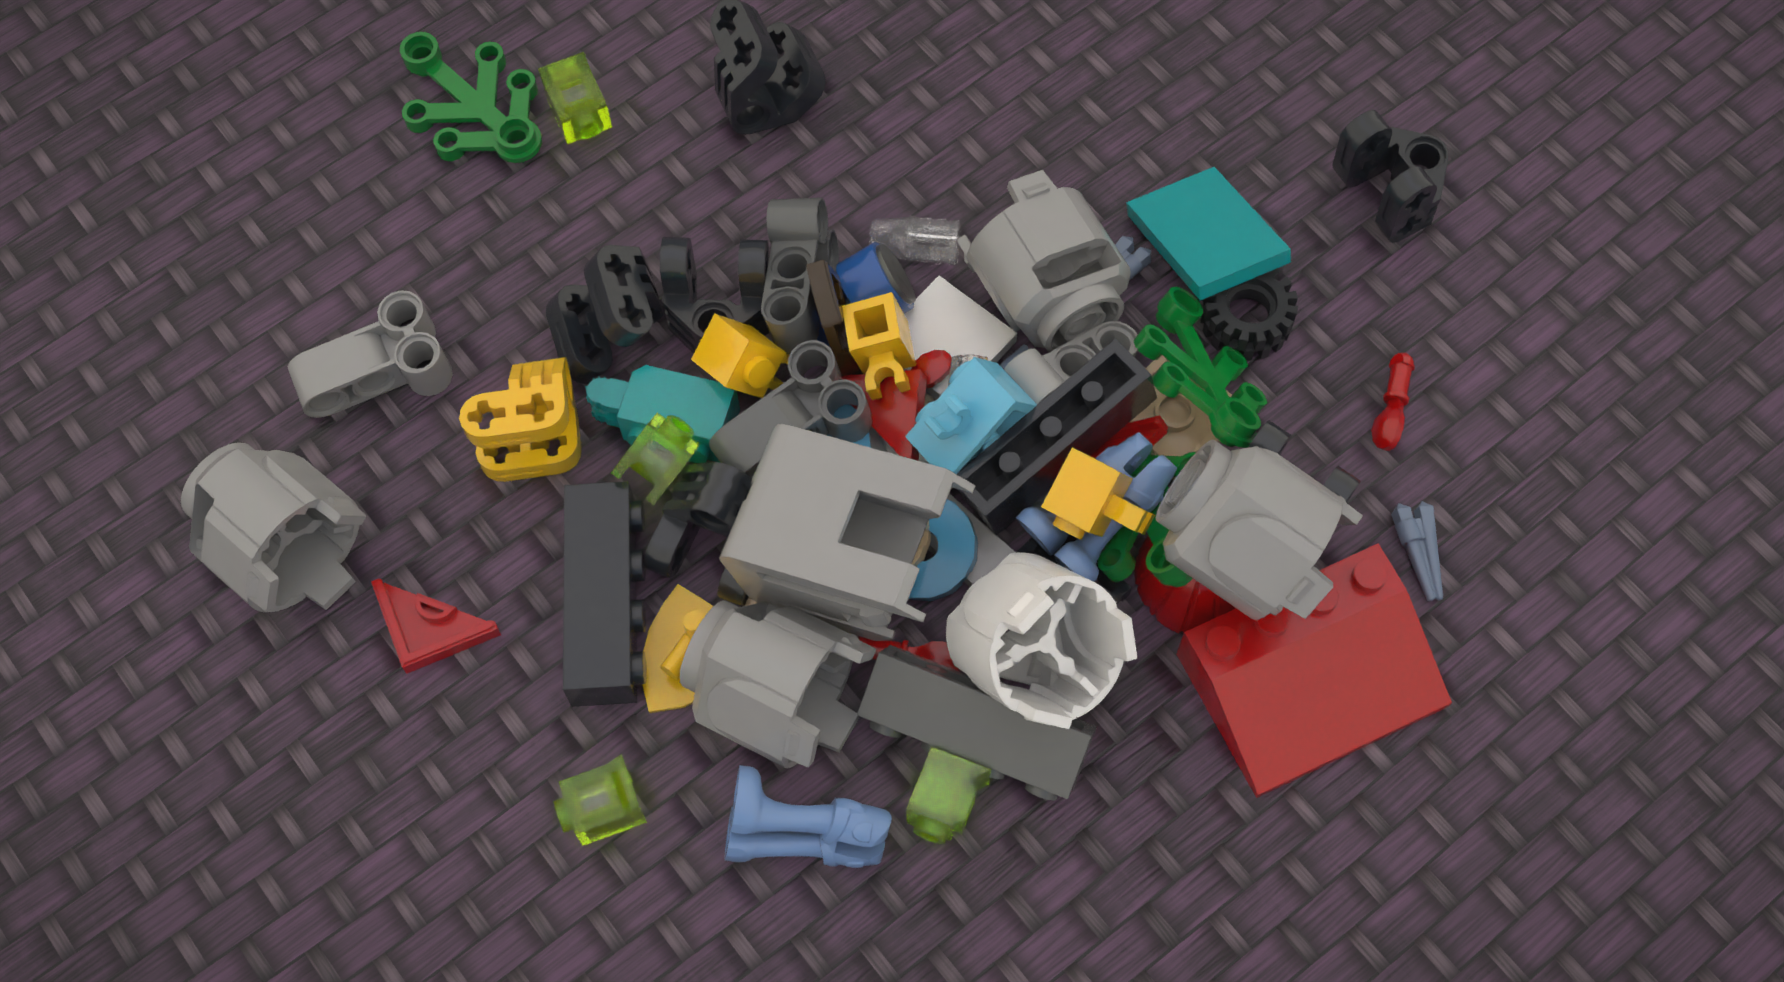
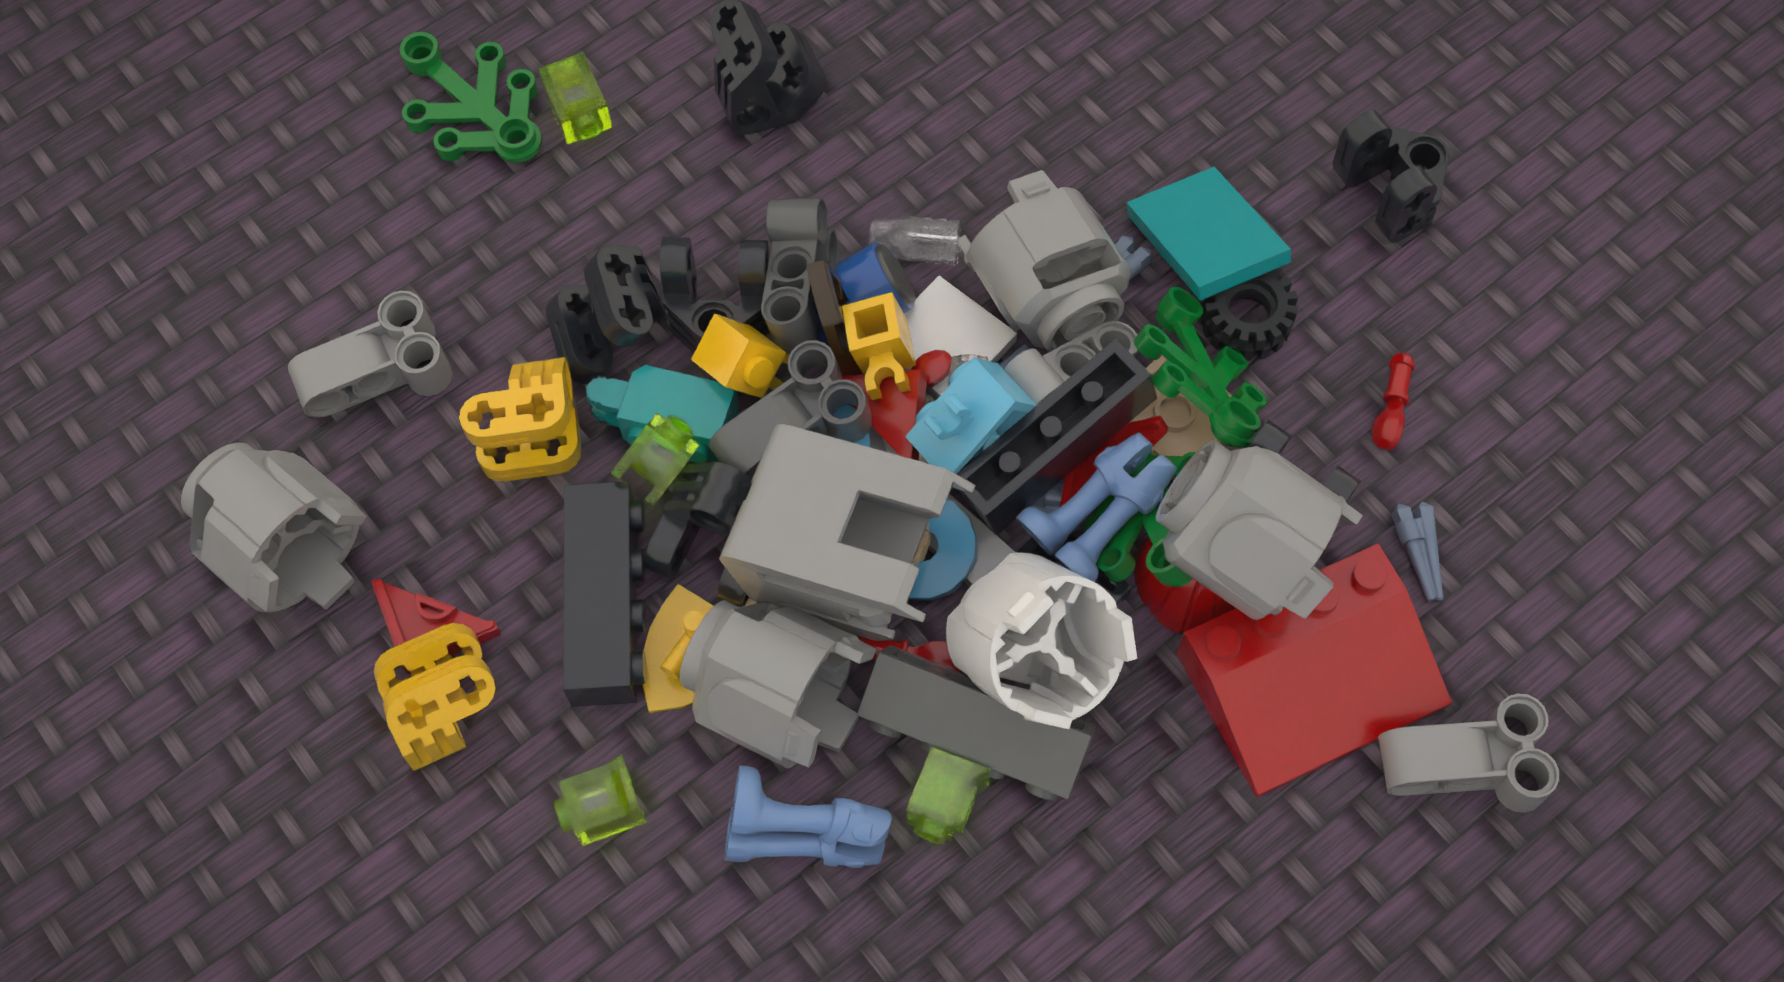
(429, 703): none -> yellow piece
(1090, 496): yellow brick -> none
(1473, 756): none -> light grey piece

